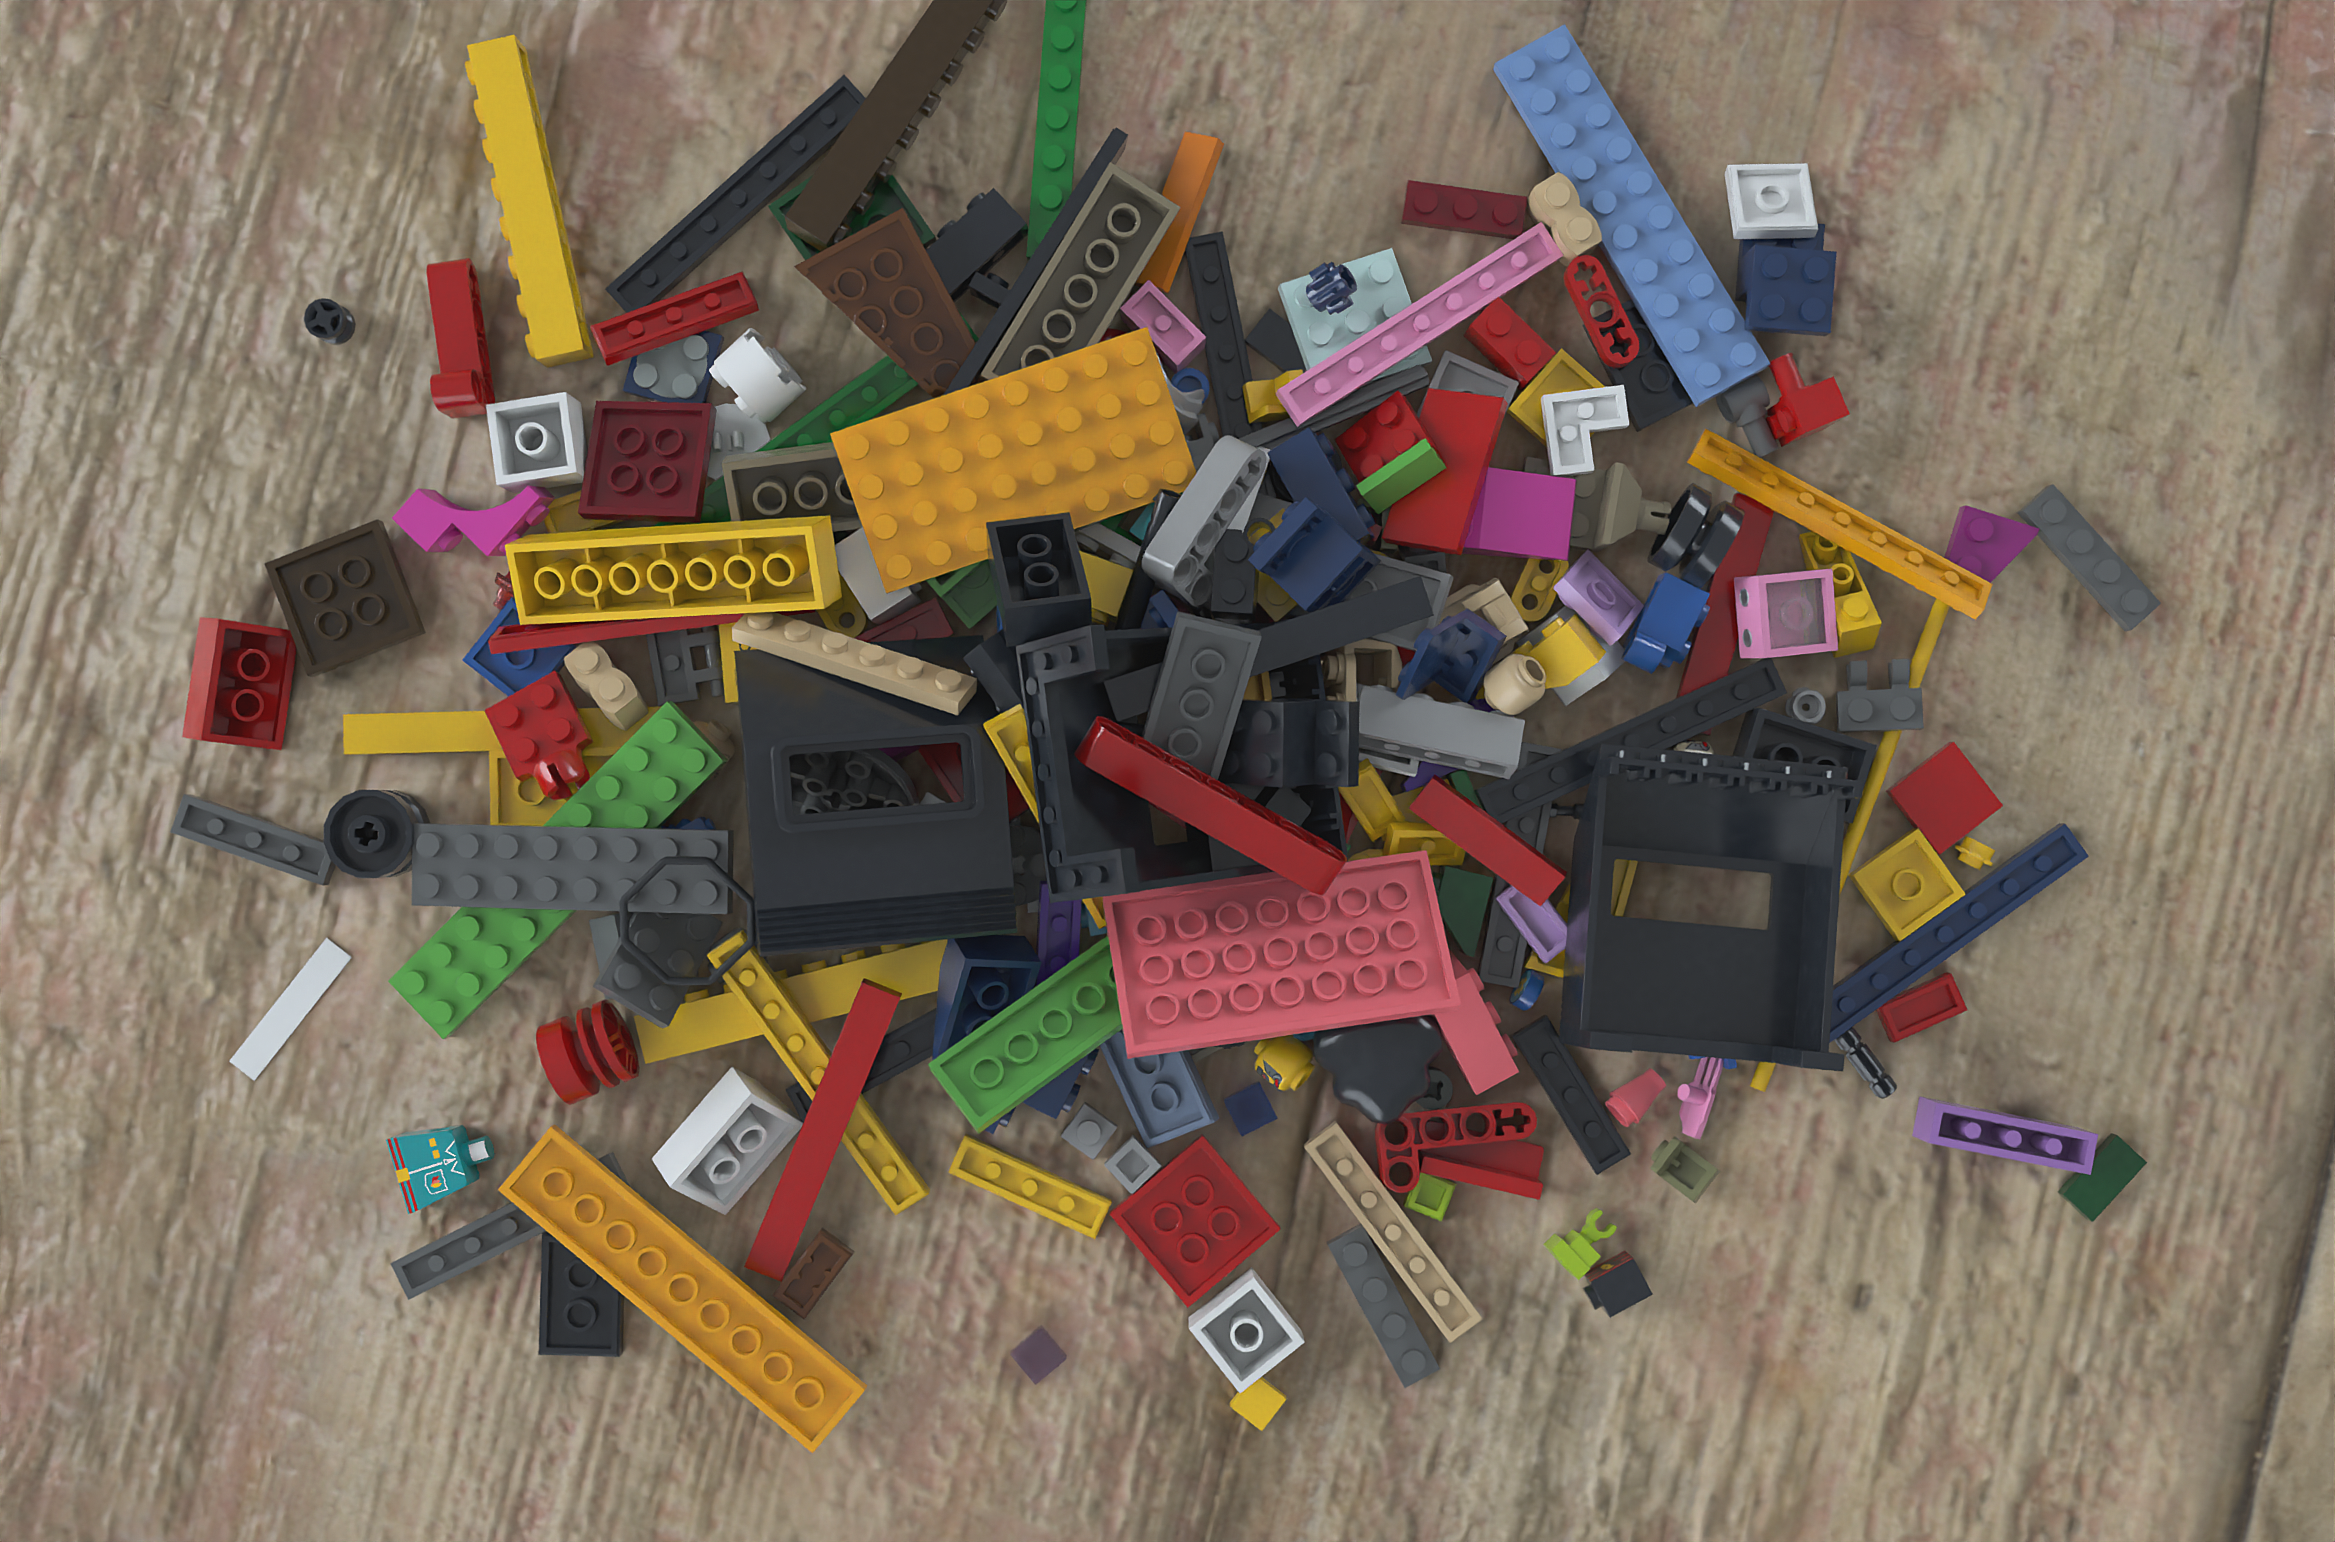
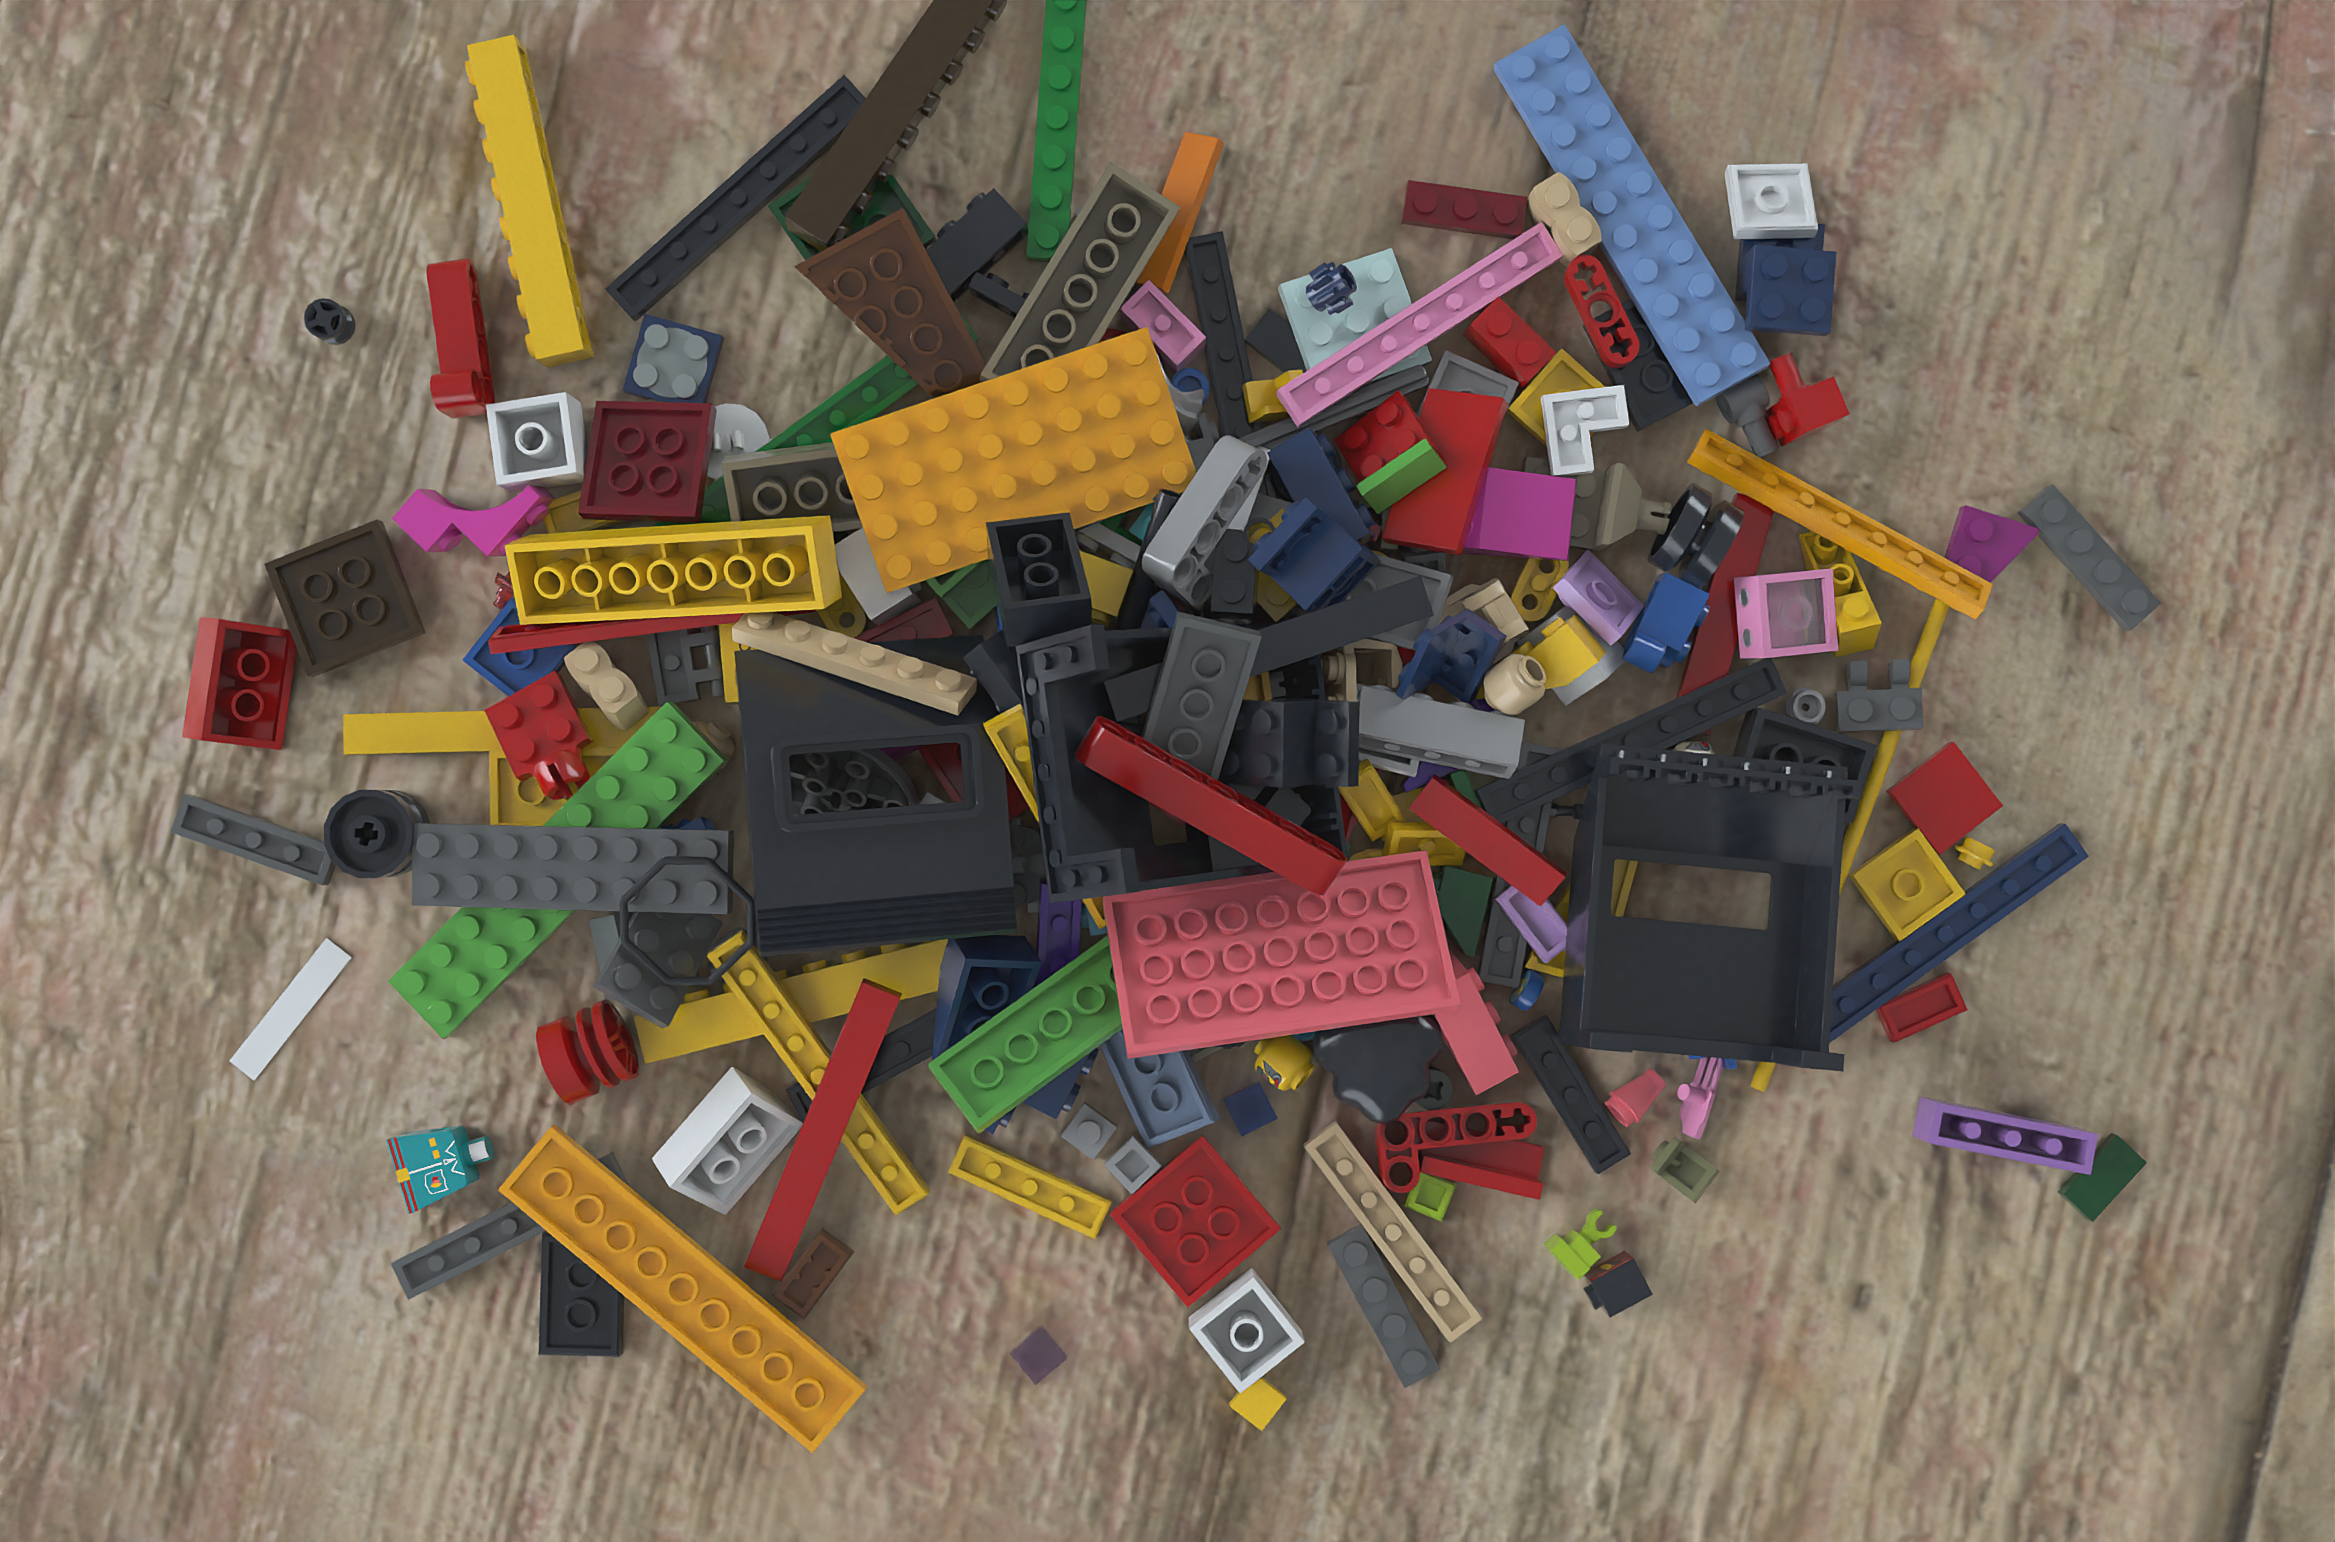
(674, 318): red tile -> none
(758, 376): white brick -> none
(1008, 310): black tile -> none
(1866, 1063): black axle -> none

